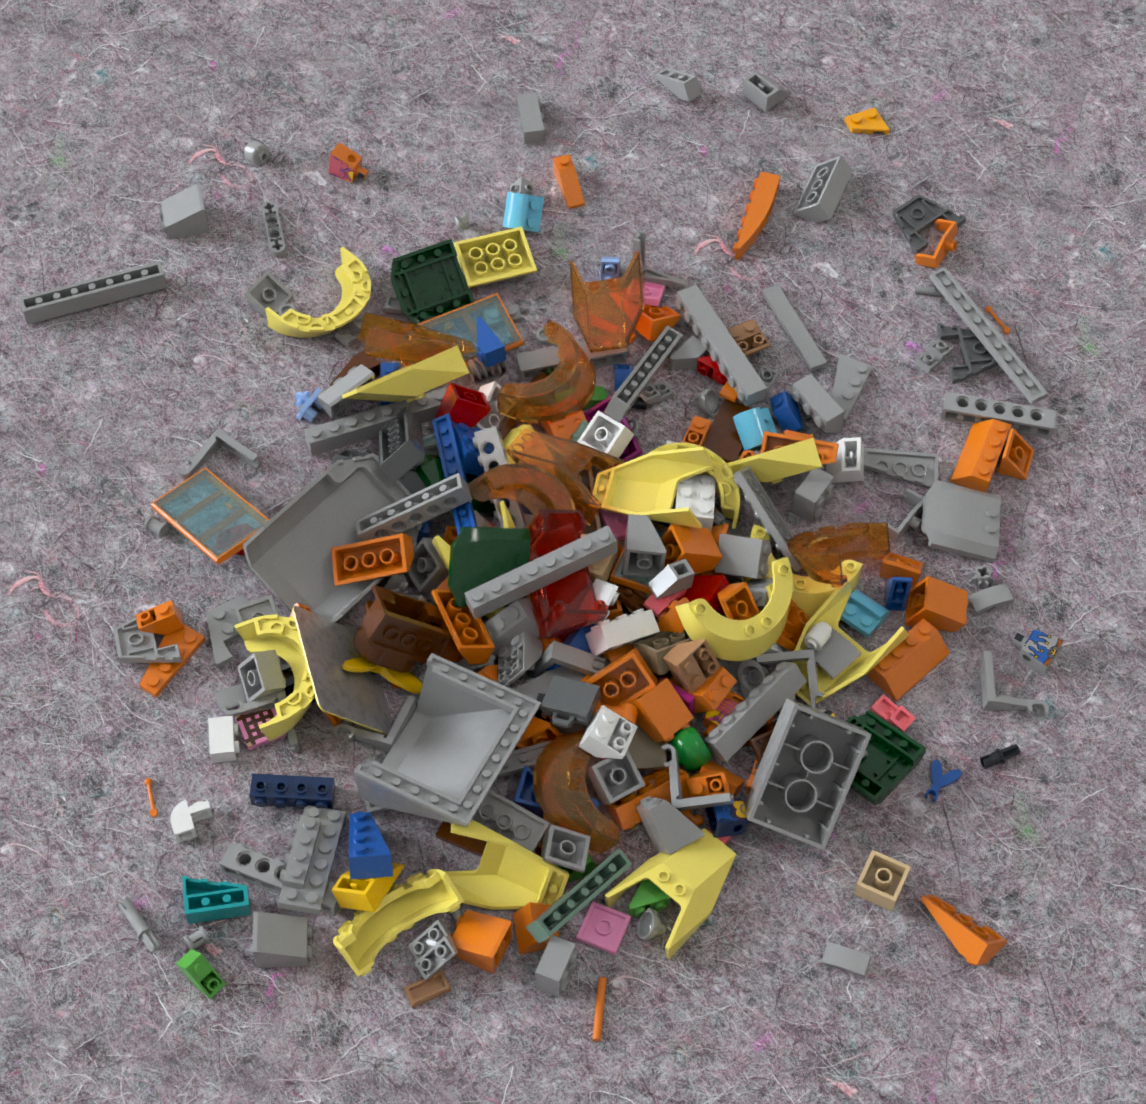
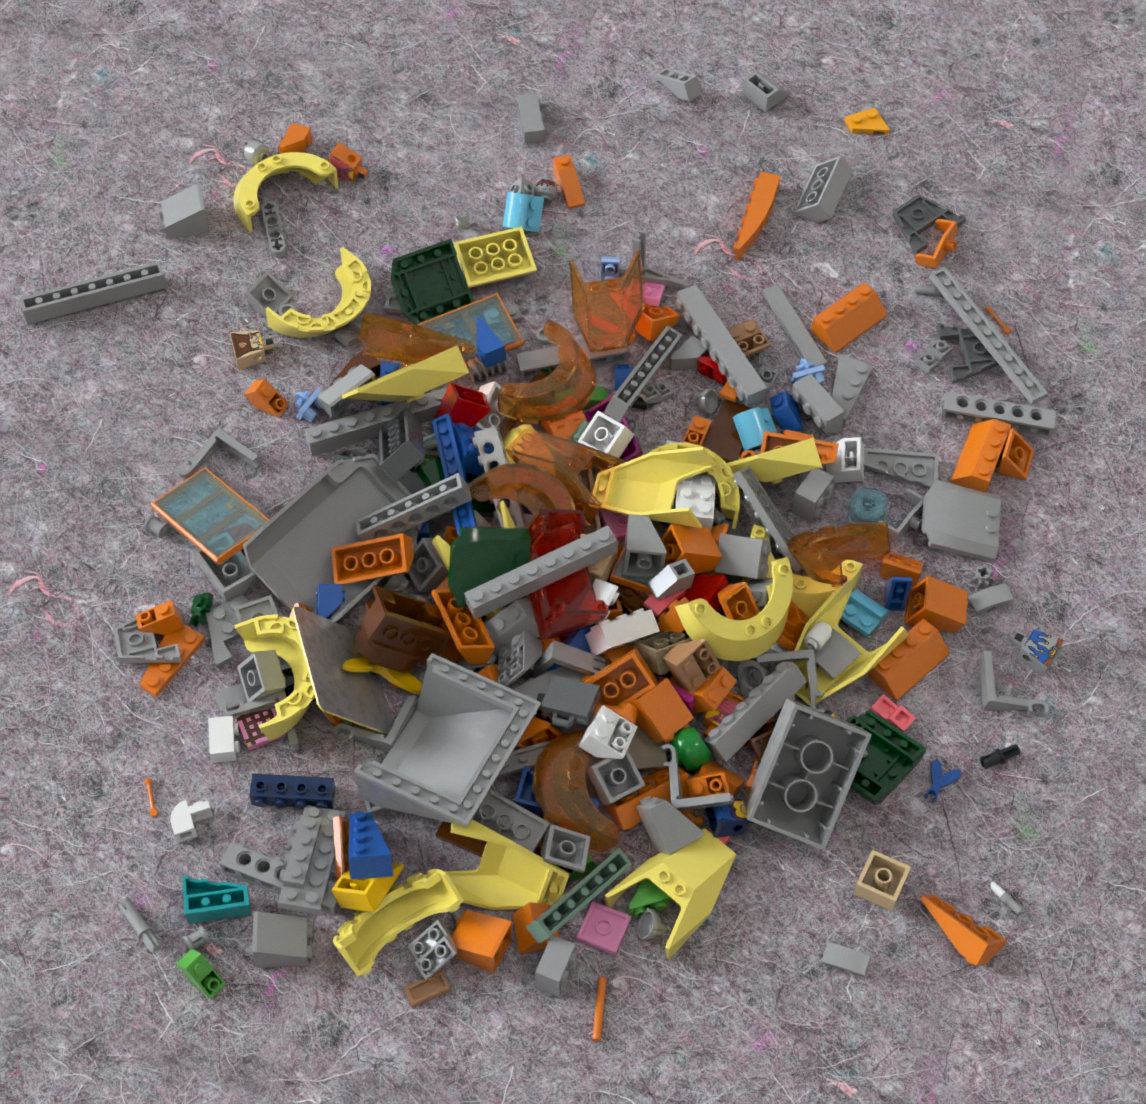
(200, 606): none -> dark green plate
(228, 578): none -> light grey slope
(249, 348): none -> torso
(266, 398): none -> orange slope
(296, 139): none -> orange slope
(307, 165): none -> light yellow windscreen
(329, 599): none -> blue slope
(341, 845): none -> orange tile
(546, 188): none -> light grey head
(817, 372): none -> light blue hips
(849, 318): none -> orange slope
(867, 506): none -> clear light blue brick
(1006, 898): none -> light grey piece

